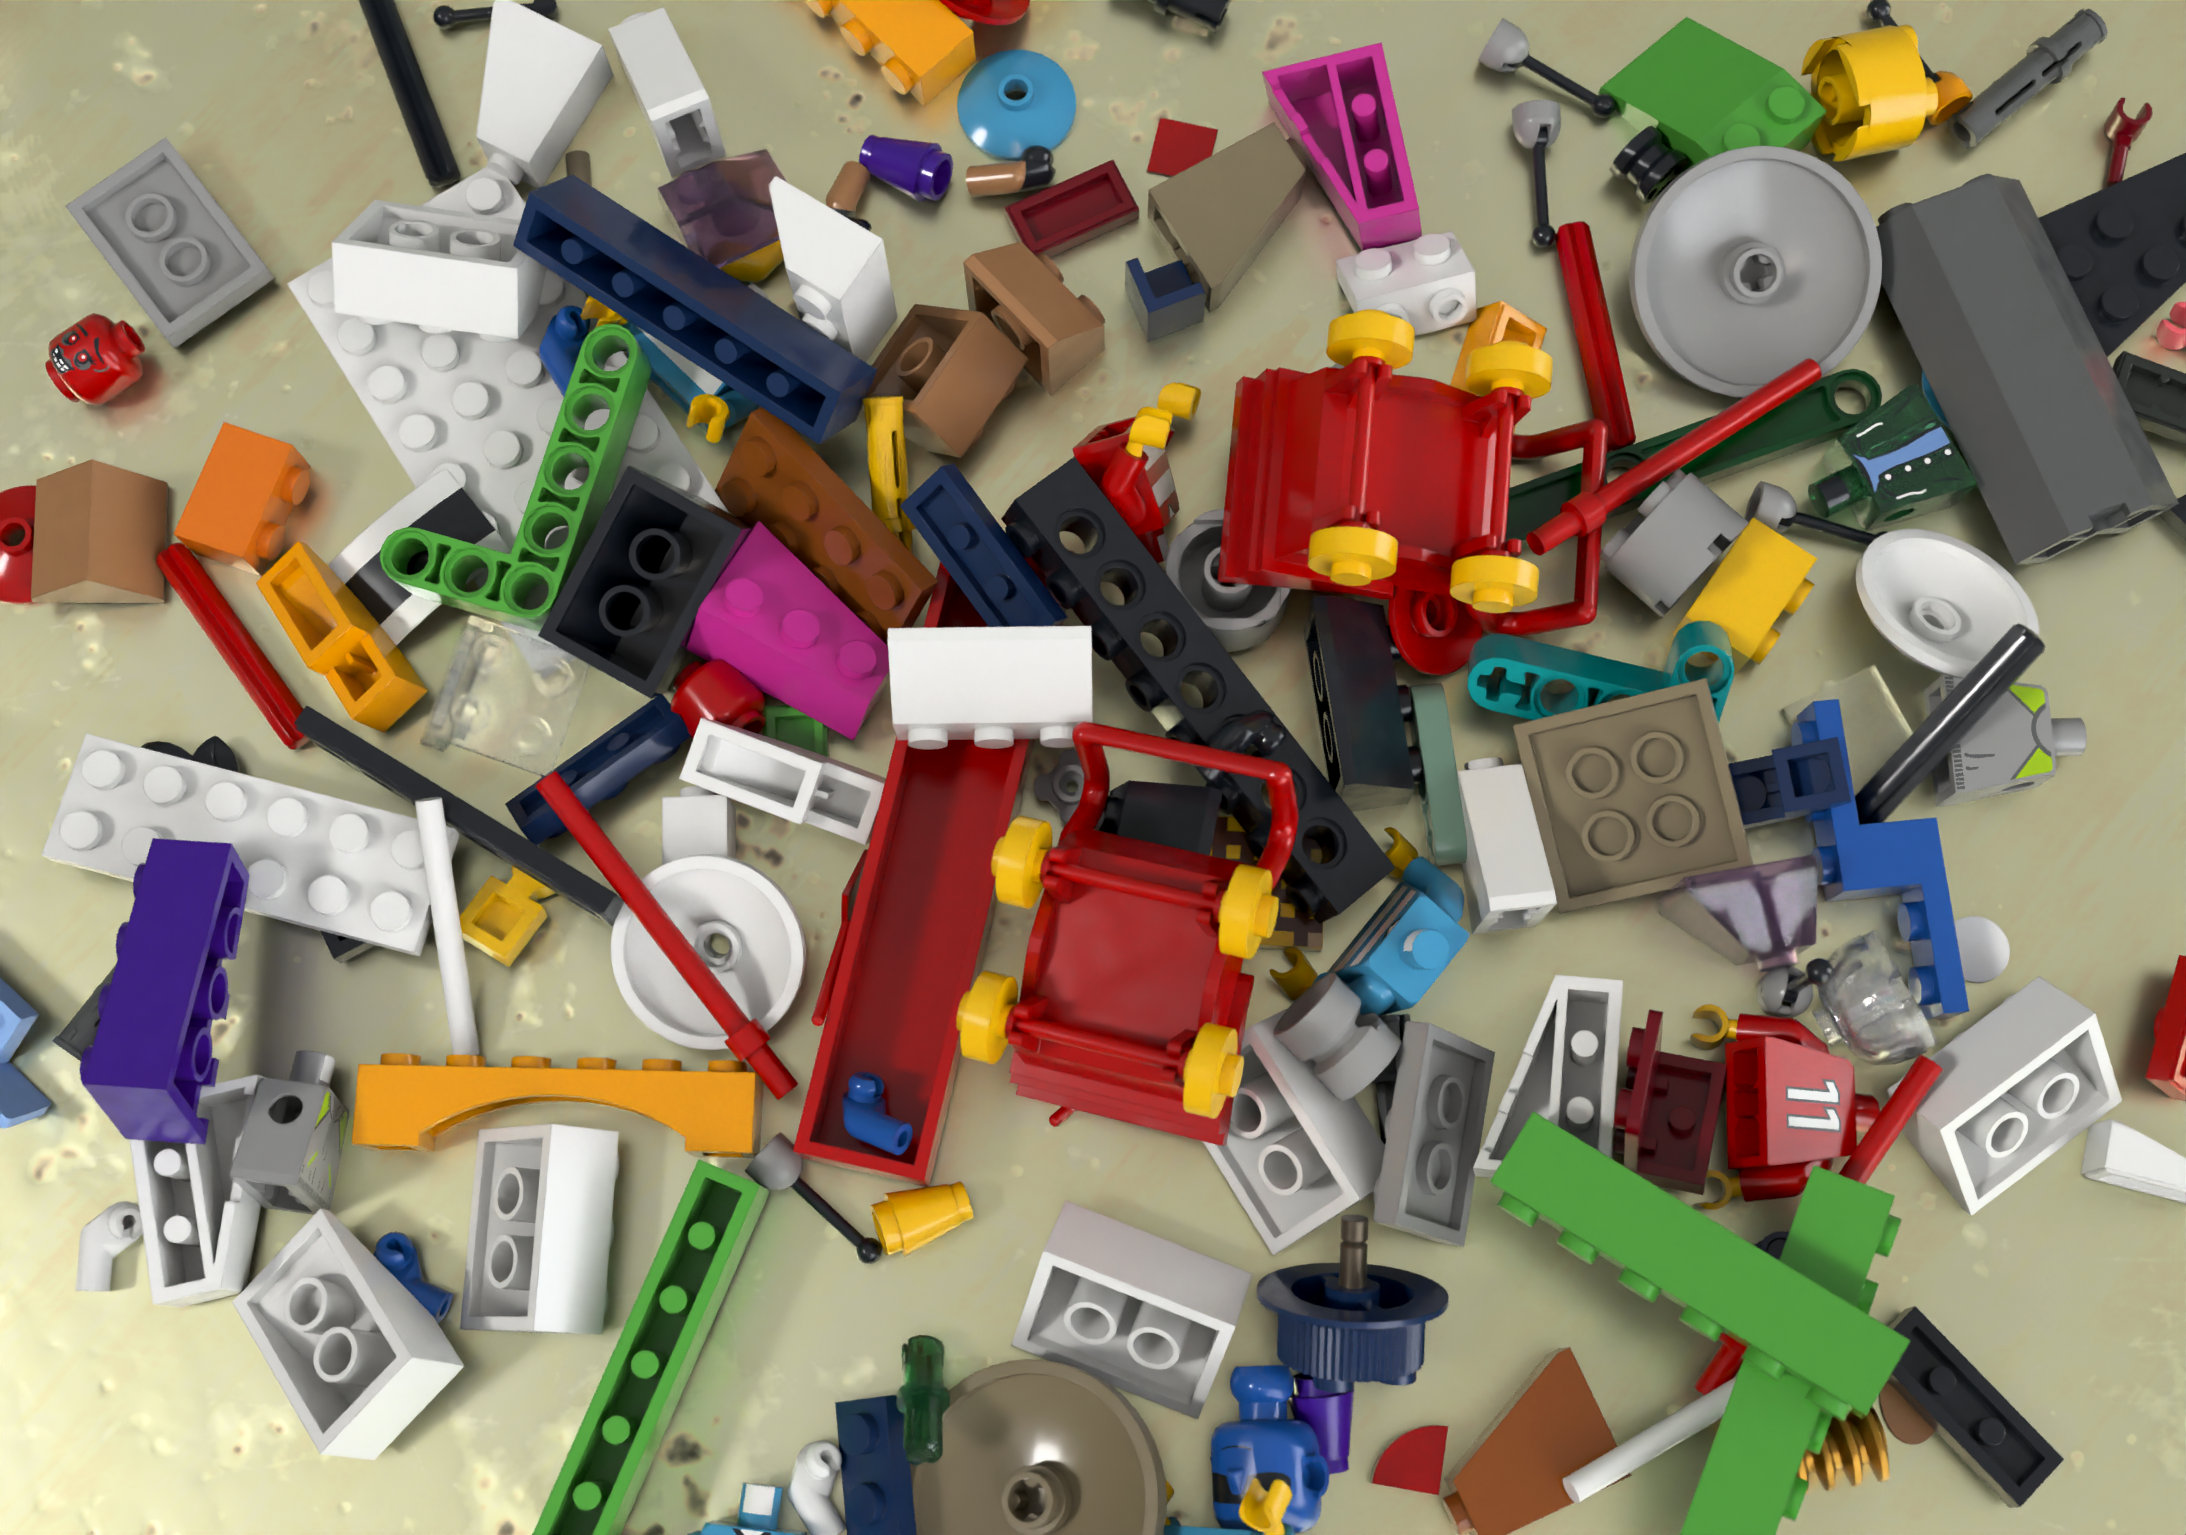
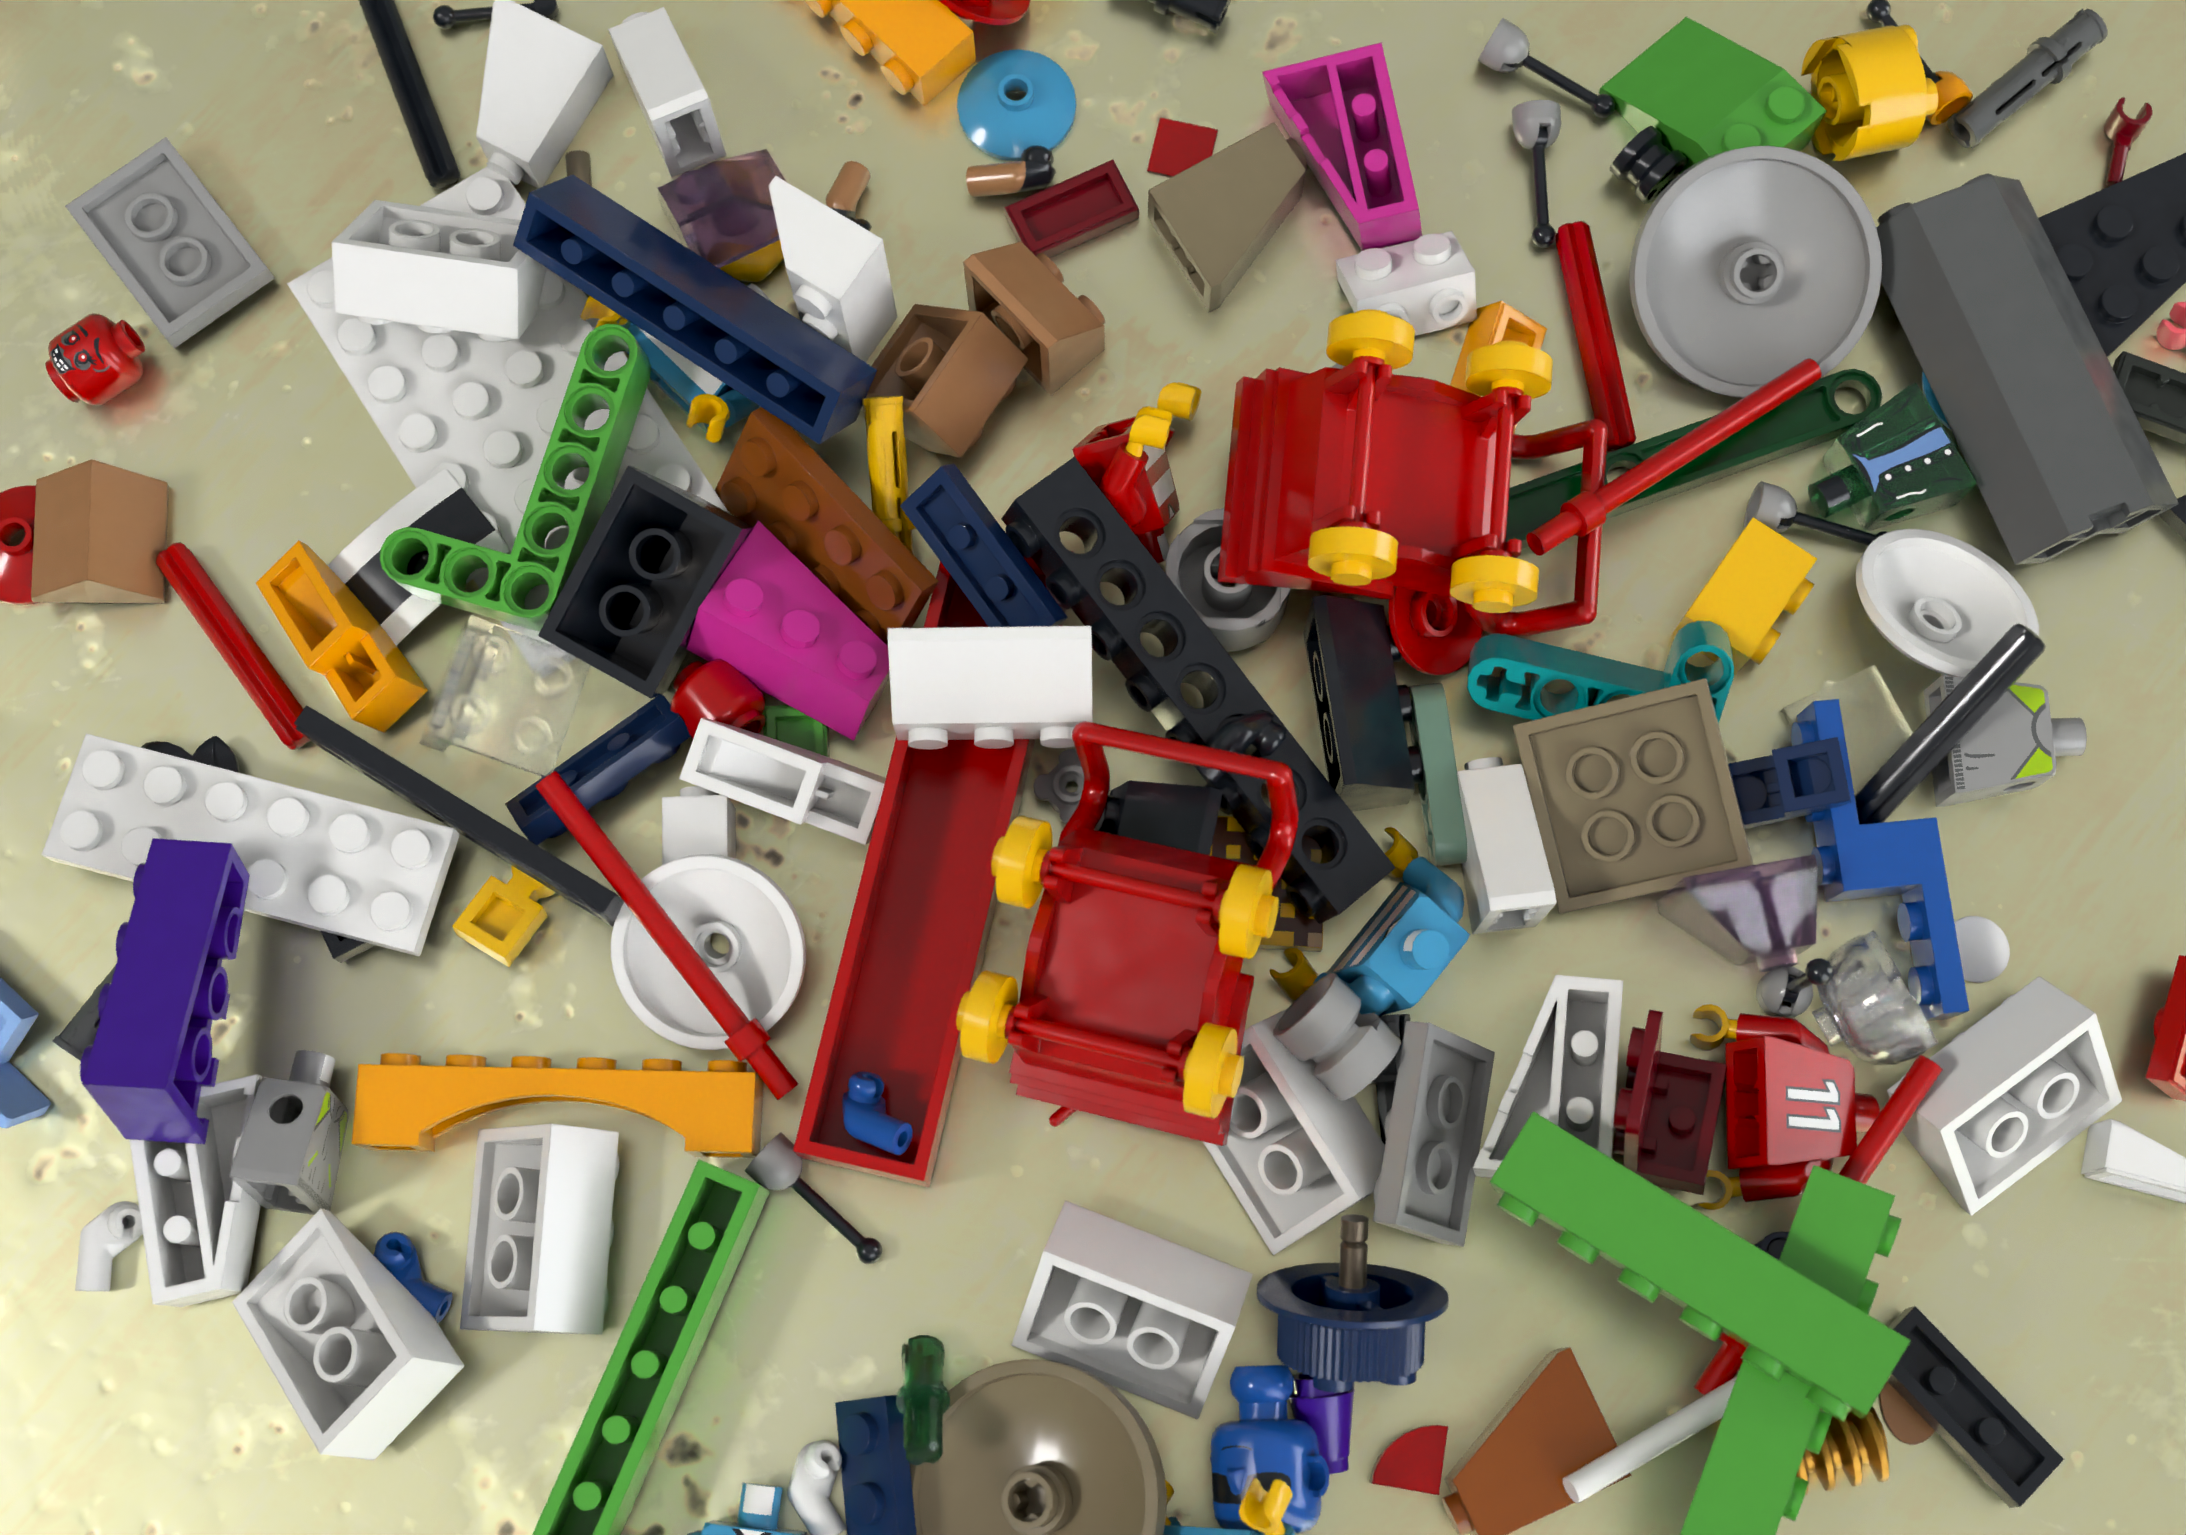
(244, 499): orange brick -> none
(447, 926): white bar -> none
(562, 344): blue arm -> none
(847, 904): red piece -> none
(908, 165): dark purple cone -> none
(919, 1216): yellow cone -> none
(1163, 298): dark blue panel -> none
(1676, 542): light grey brick -> none

